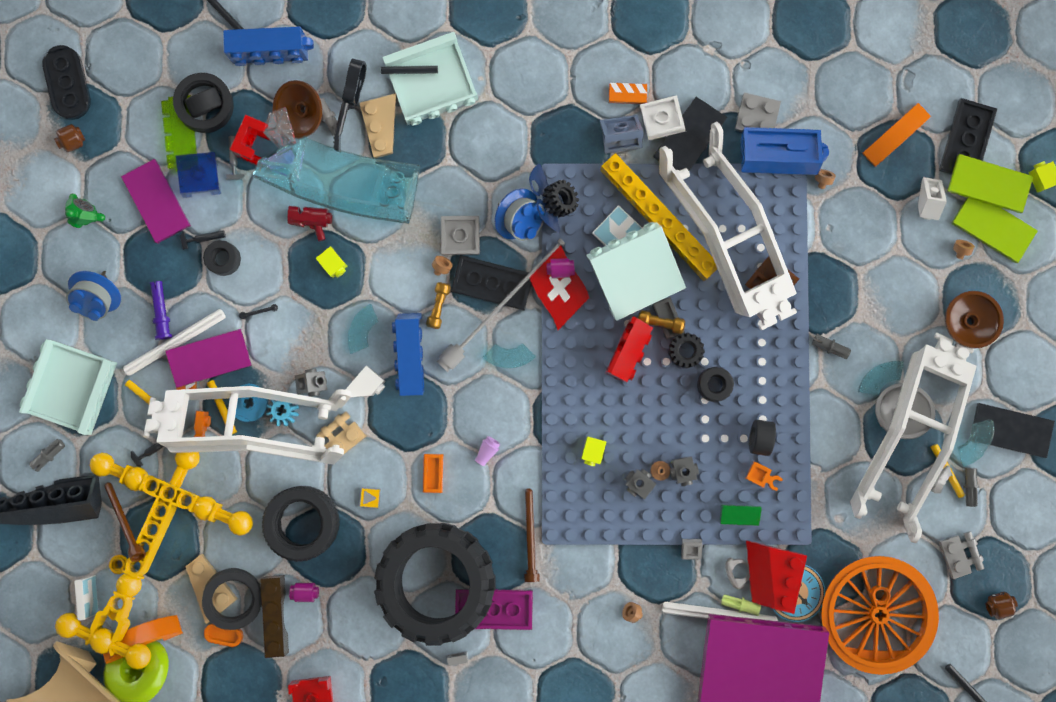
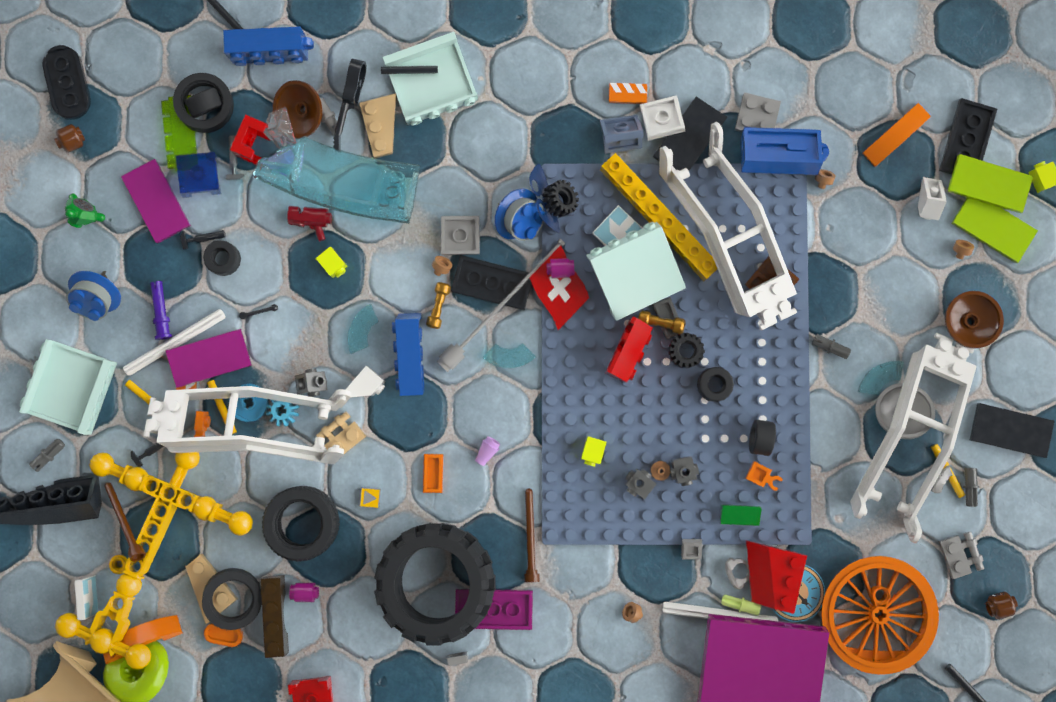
(976, 445): clear light blue tile -> none

